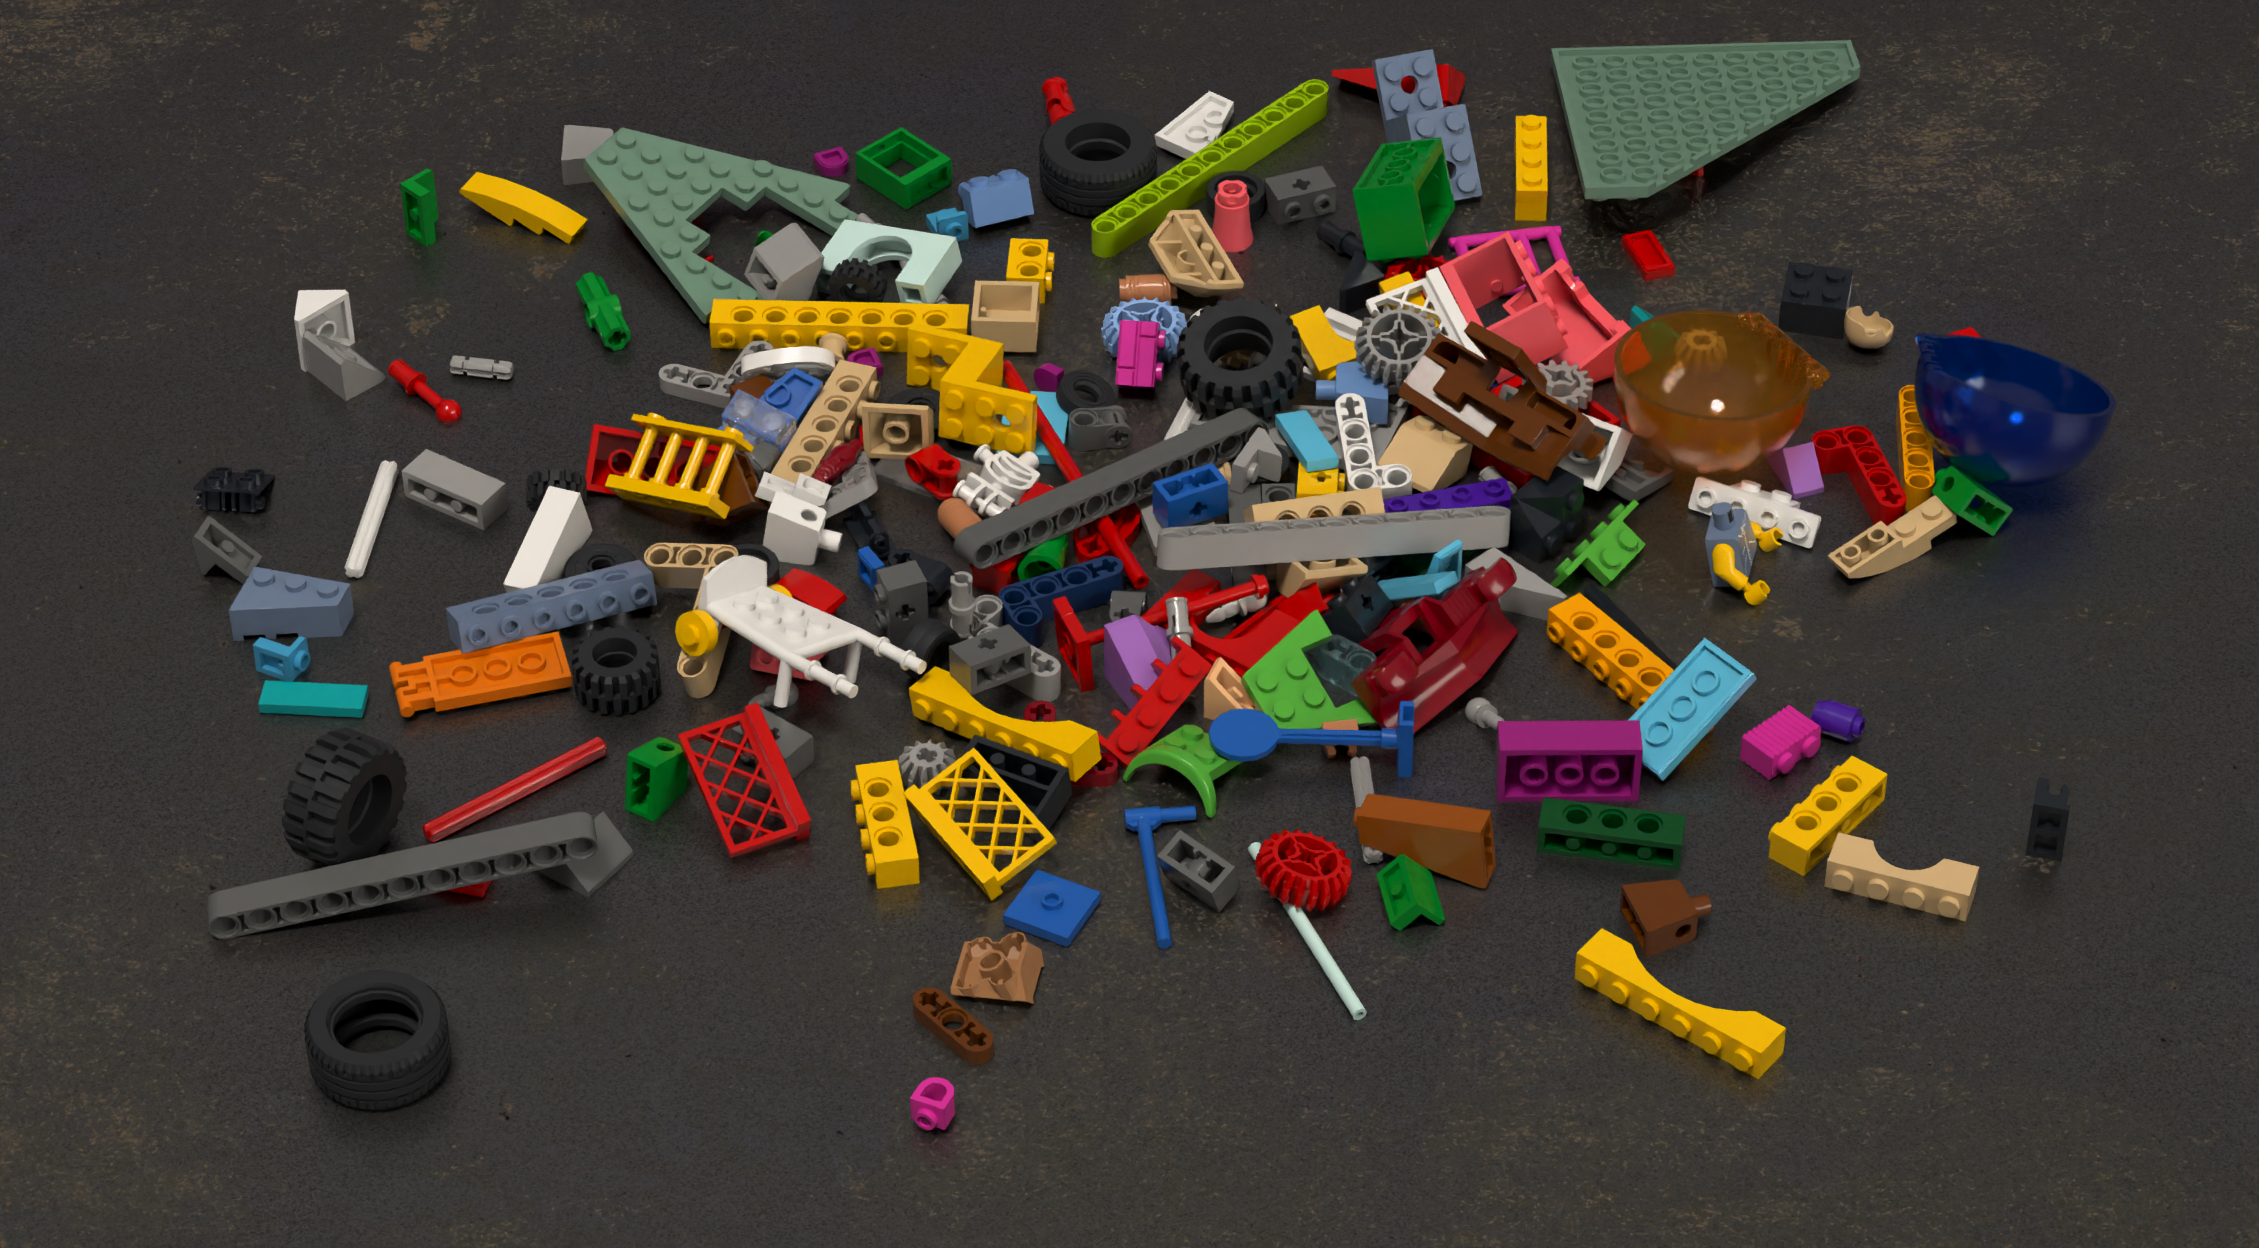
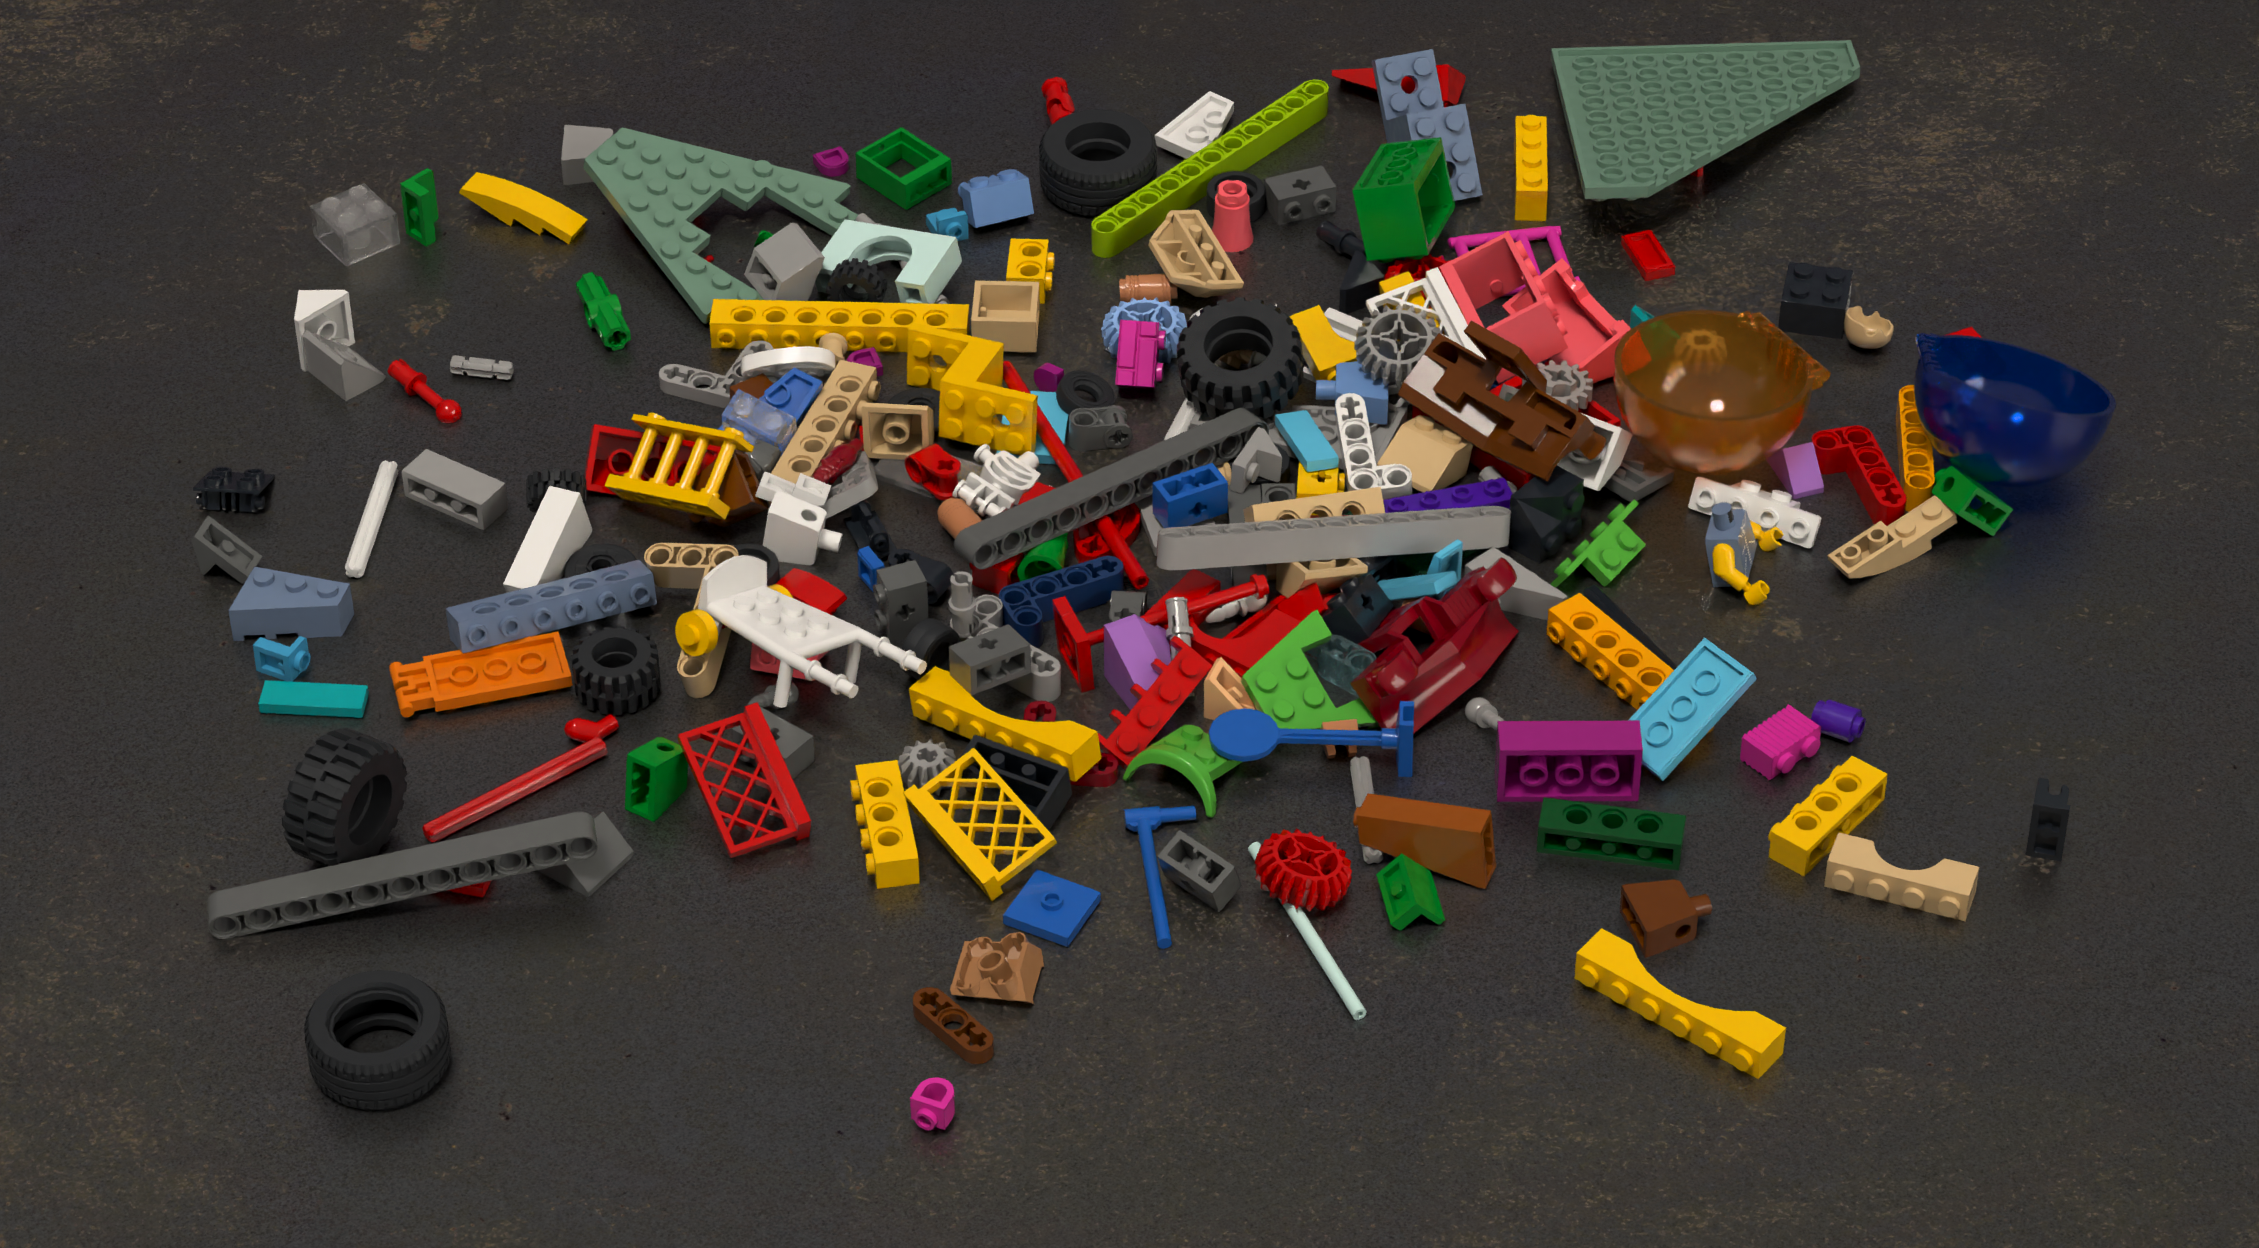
(355, 224): none -> clear brick
(585, 730): none -> red arm

